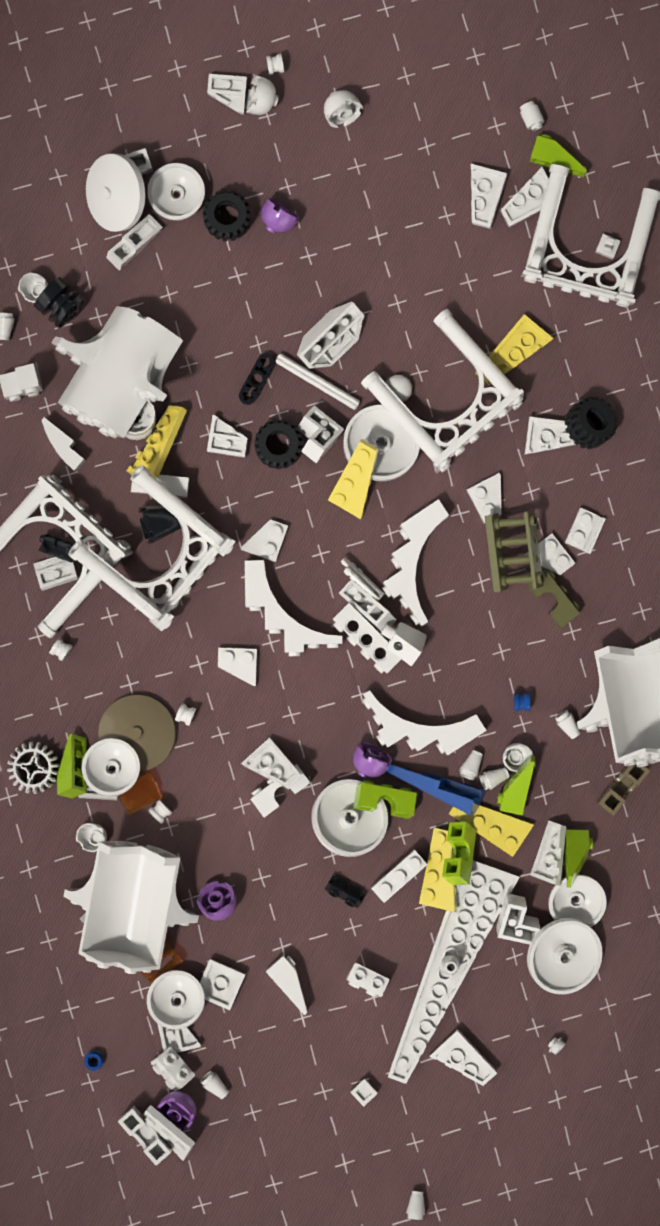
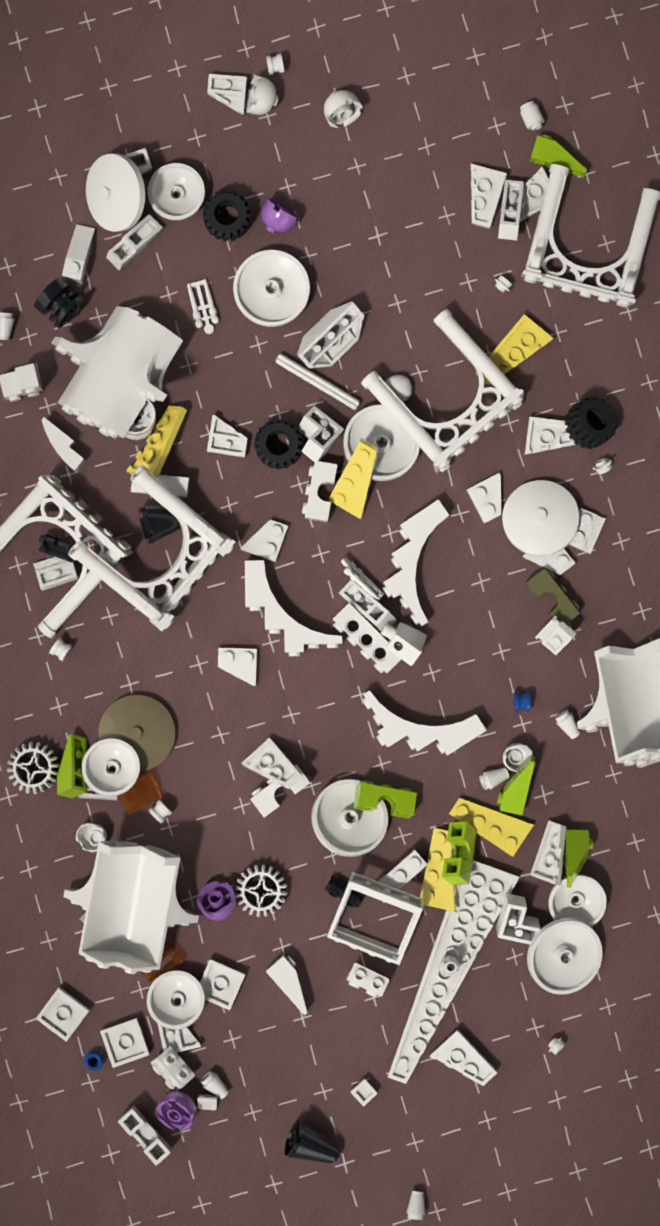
(31, 286): white hair -> none
(62, 1014): none -> white plate
(78, 254): none -> white slope
(124, 1042): none -> white plate
(172, 1135): white wing -> none
(185, 714): white wheel -> none
(207, 1102): none -> white slope
(209, 329): none -> white piece
(263, 874): none -> white gear
(268, 369): black beam -> none
(271, 288): none -> white dish
(310, 1144): none -> black cone
(321, 474): none -> white arch
(370, 761): medium lavender cylinder -> none
(384, 893): none -> white window
(452, 792): blue wedge -> none
(471, 766): white cone -> none
(499, 561): olive fence -> none
(503, 284): none -> white plate
(511, 210): none -> white slope
(540, 518): none -> white dish
(555, 635): none -> white plate
(602, 465): none -> white plate
(607, 246): white tile -> none
(621, 787): dark tan arch -> none

